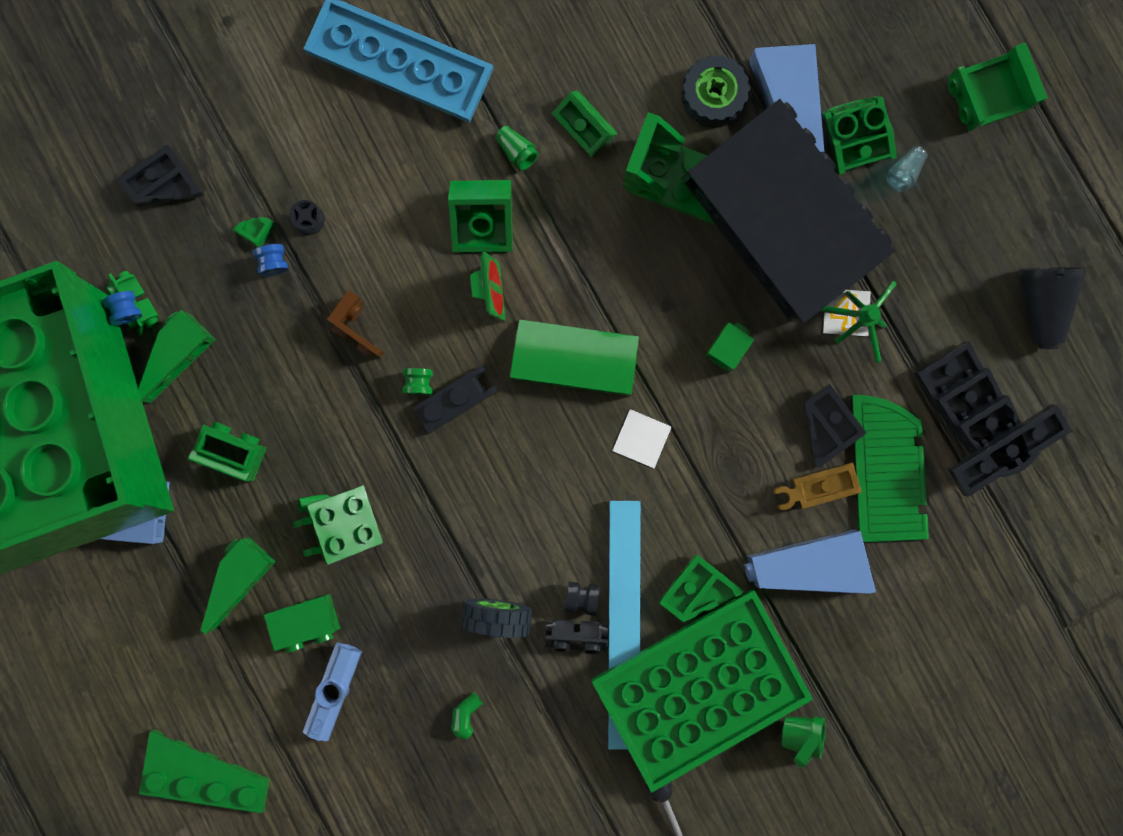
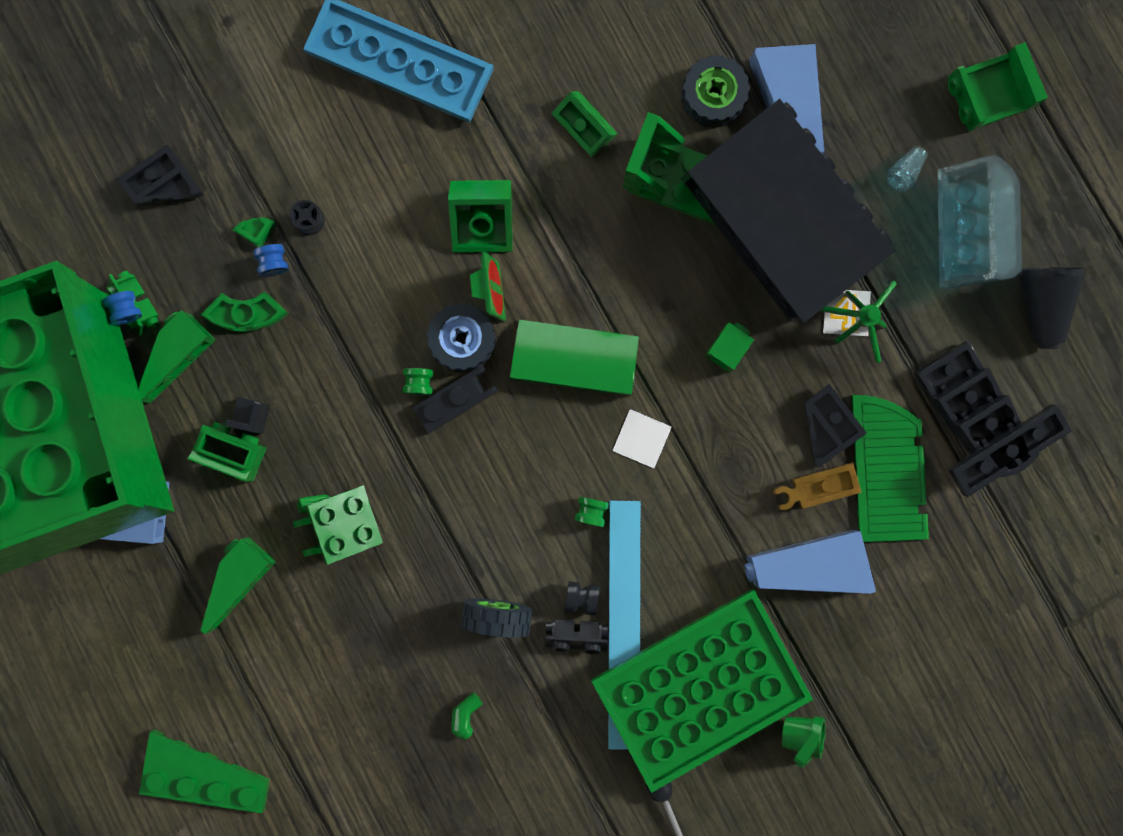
(244, 315): none -> green tile
(249, 415): none -> black panel
(301, 623): green piece -> none
(326, 709): medium blue piece -> none
(349, 310): reddish brown bracket -> none
(456, 320): none -> black wheel
(517, 148): green cone -> none
(591, 511): none -> green wheel
(698, 590): green wing -> none
(859, 133): green slope -> none
(978, 222): none -> clear light blue windscreen

